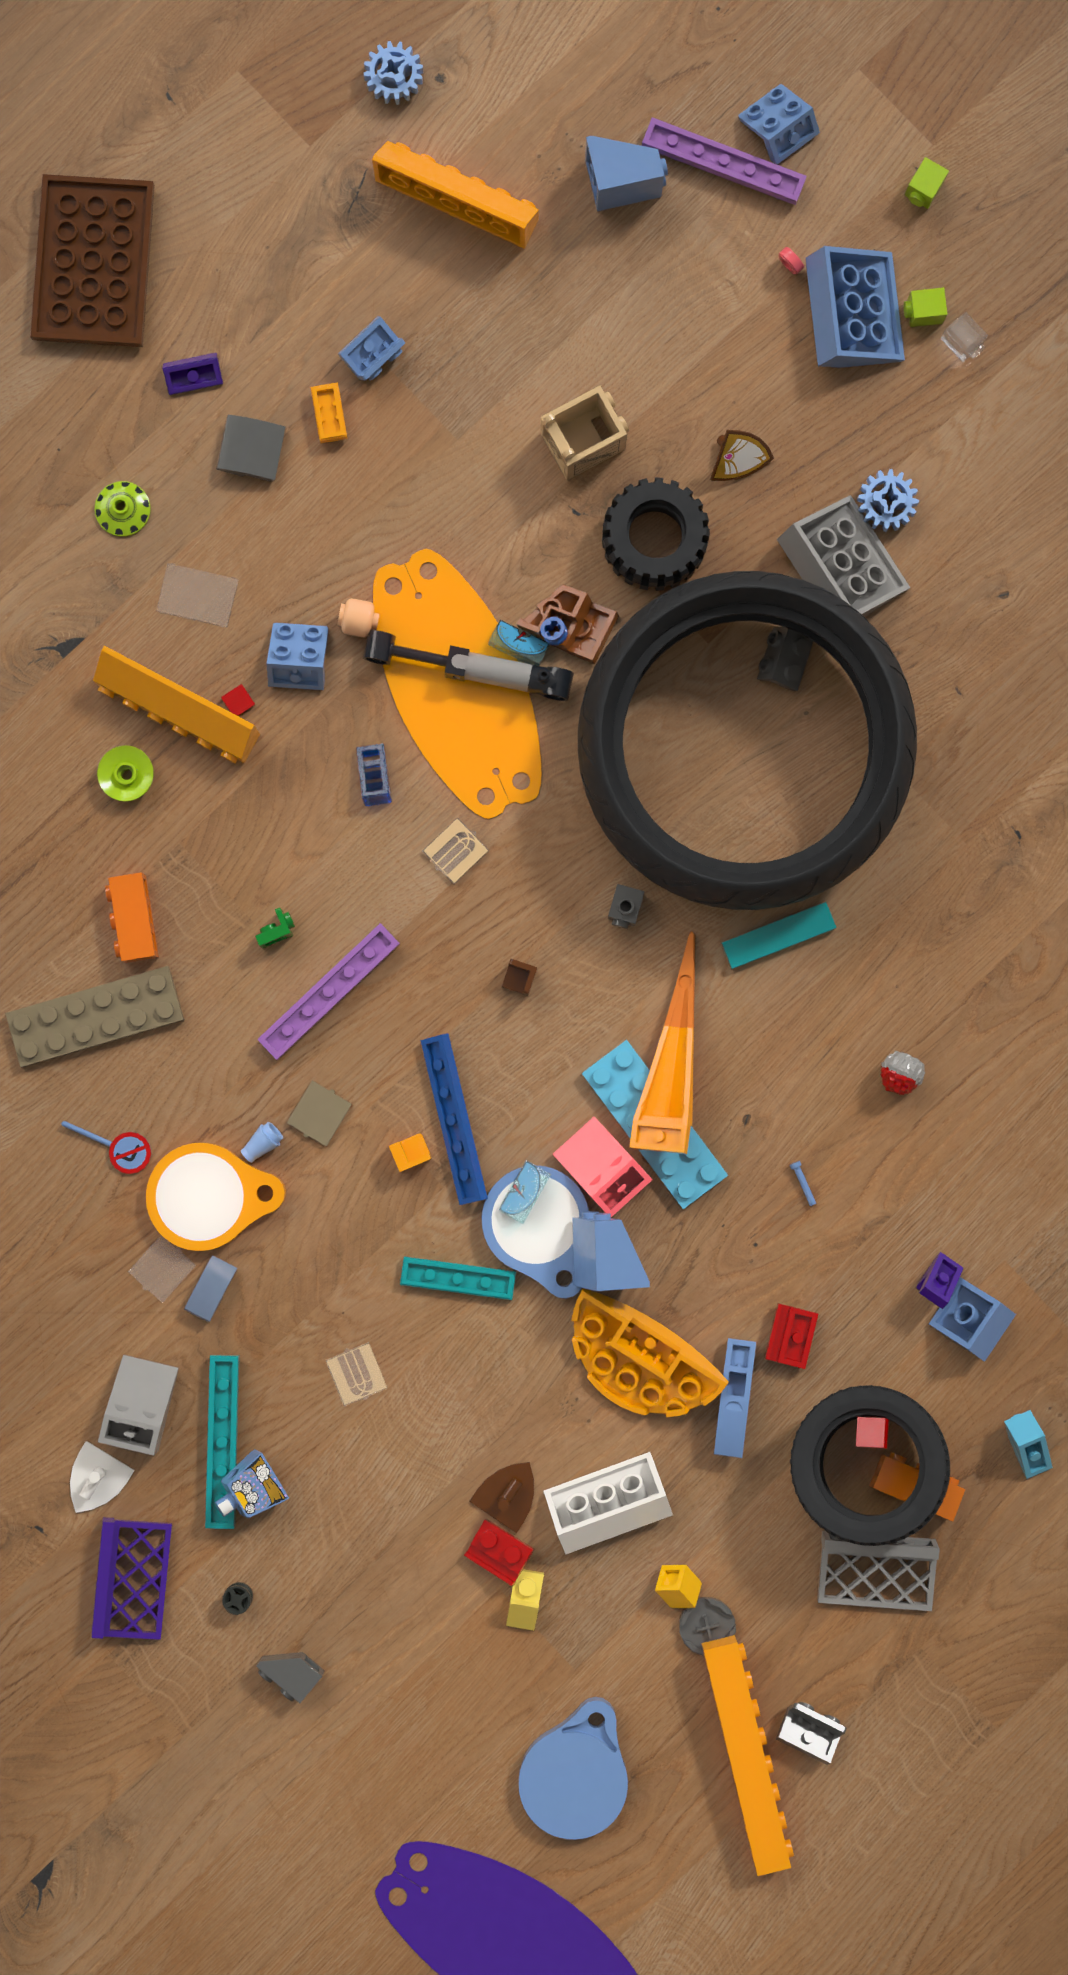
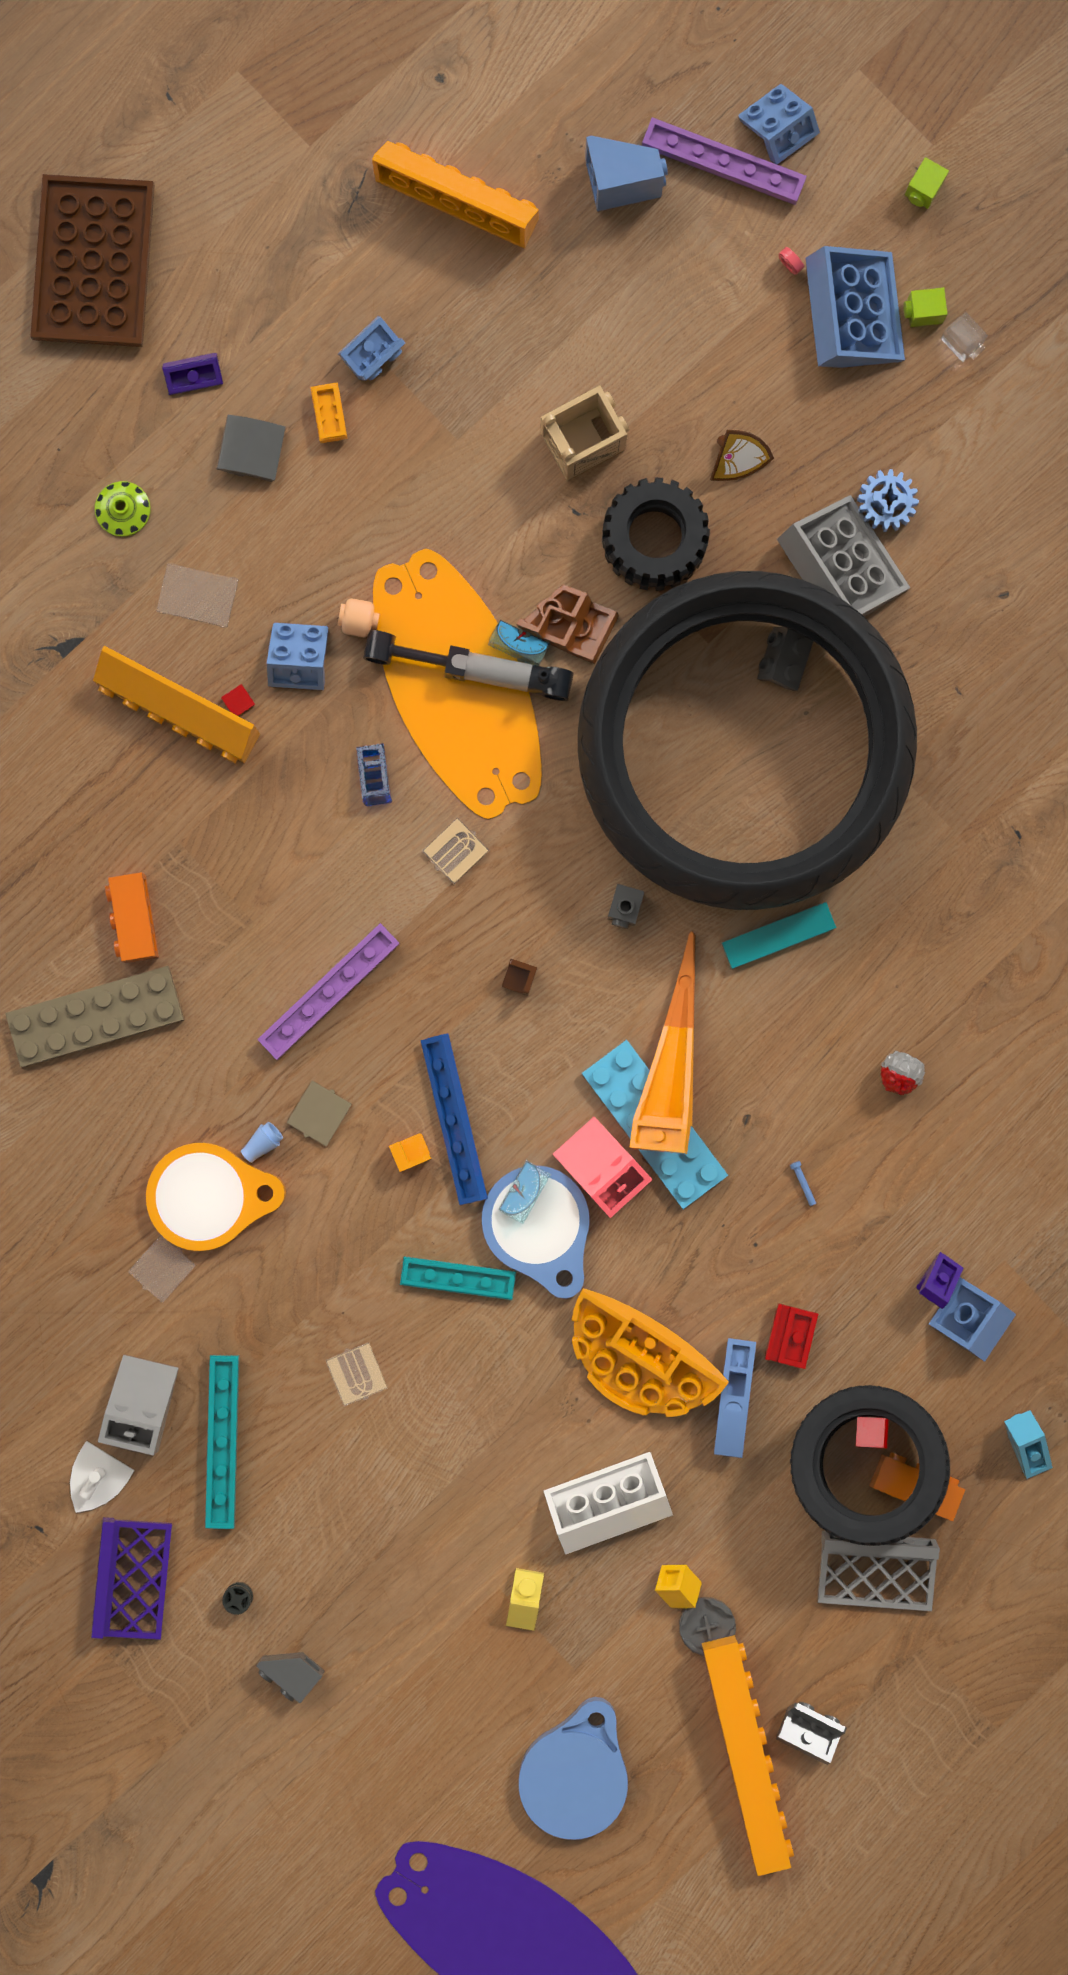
(112, 768): lime dish -> none
(127, 1152): piece -> none
(210, 1289): sand blue slope -> none
(251, 1487): torso -> none
(273, 934): green bracket -> none
(401, 63): light blue gear -> none
(499, 1552): red plate -> none
(507, 1495): reddish brown shield -> none
(549, 624): blue bush -> none
(605, 1254): medium blue slope -> none

